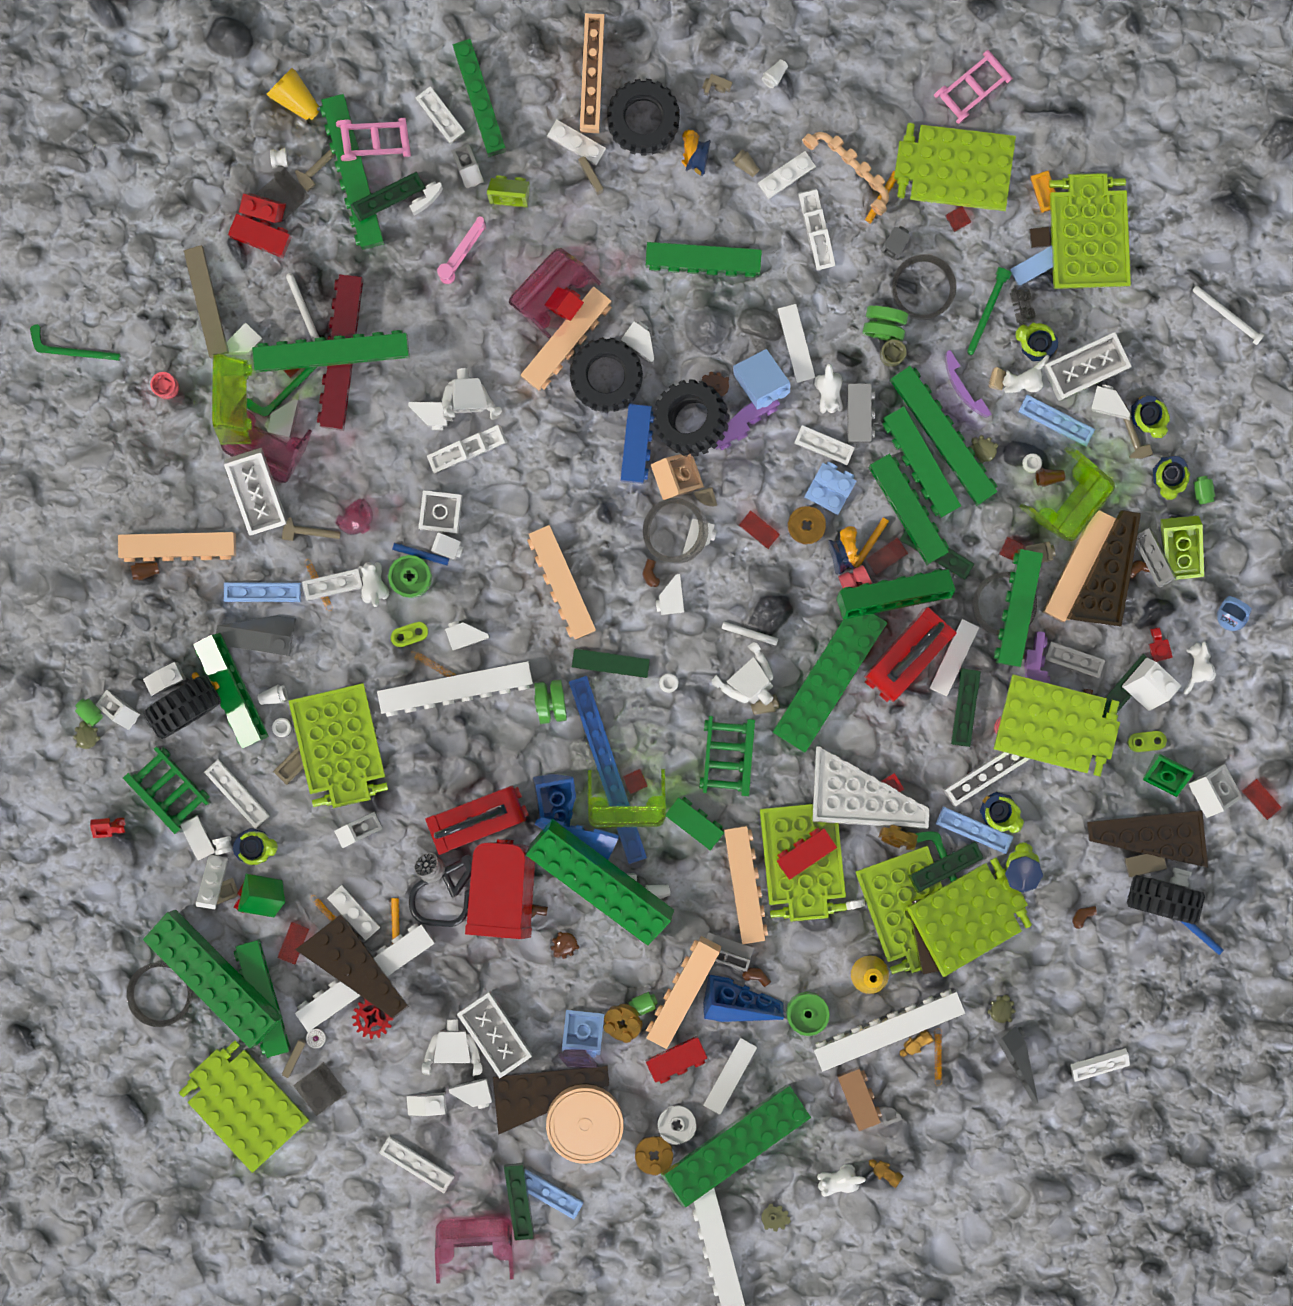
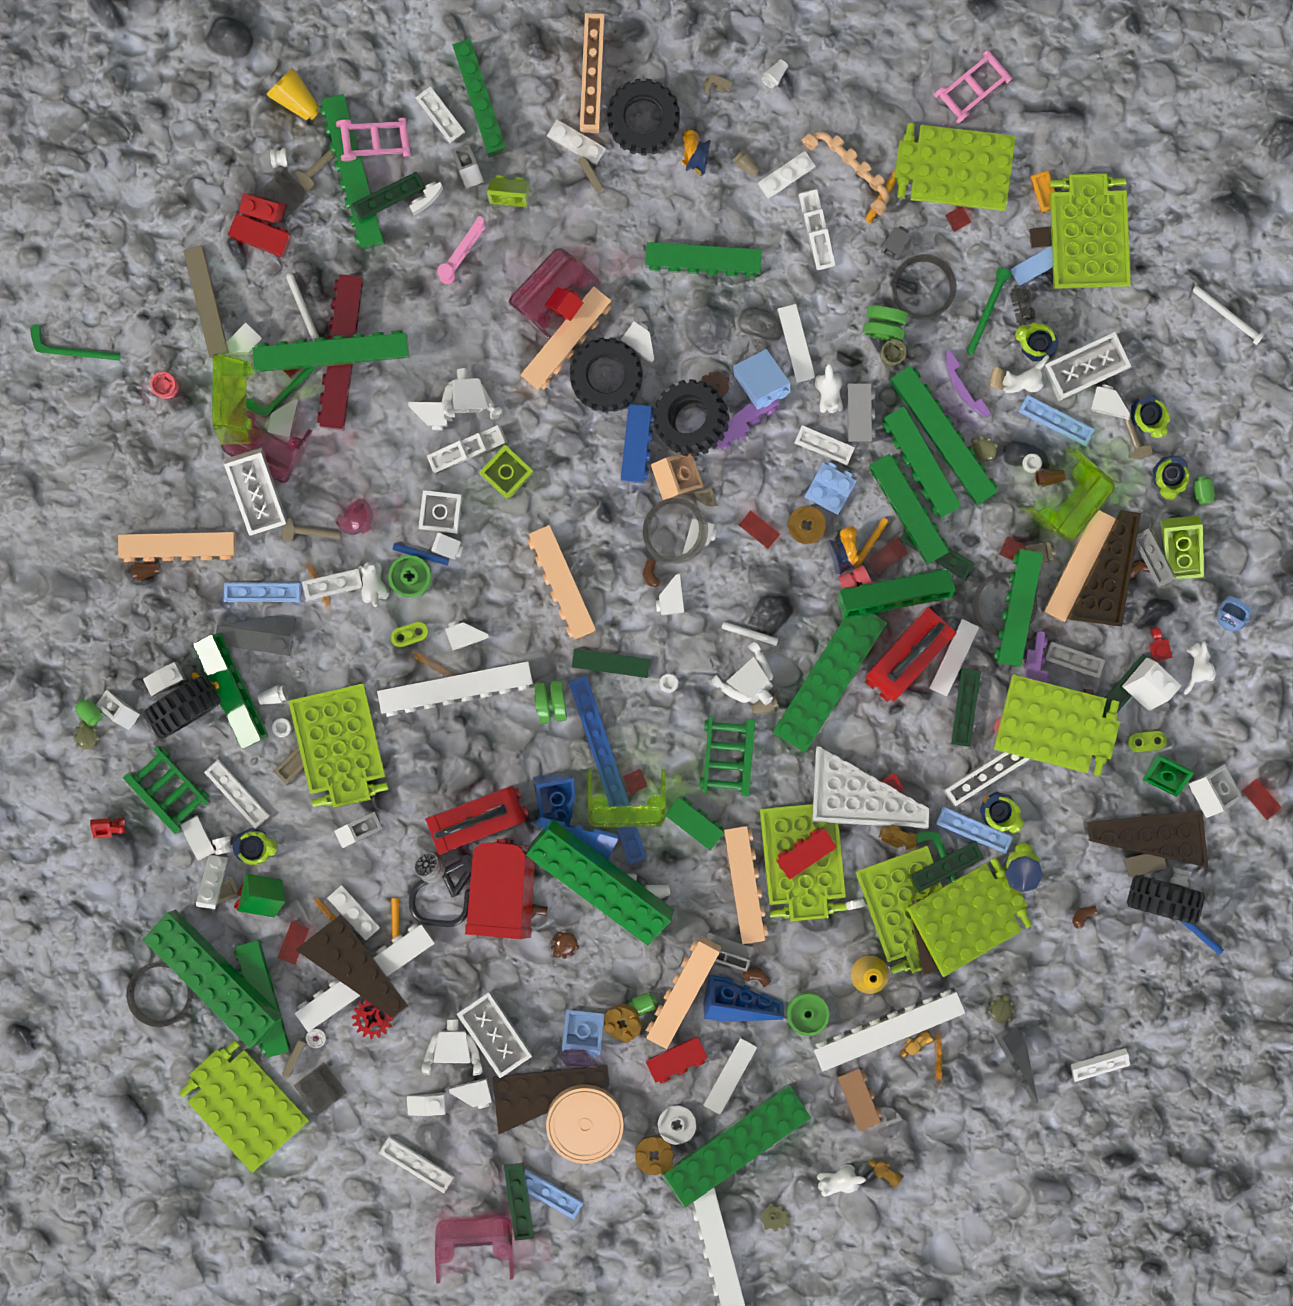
(506, 472): none -> lime brick

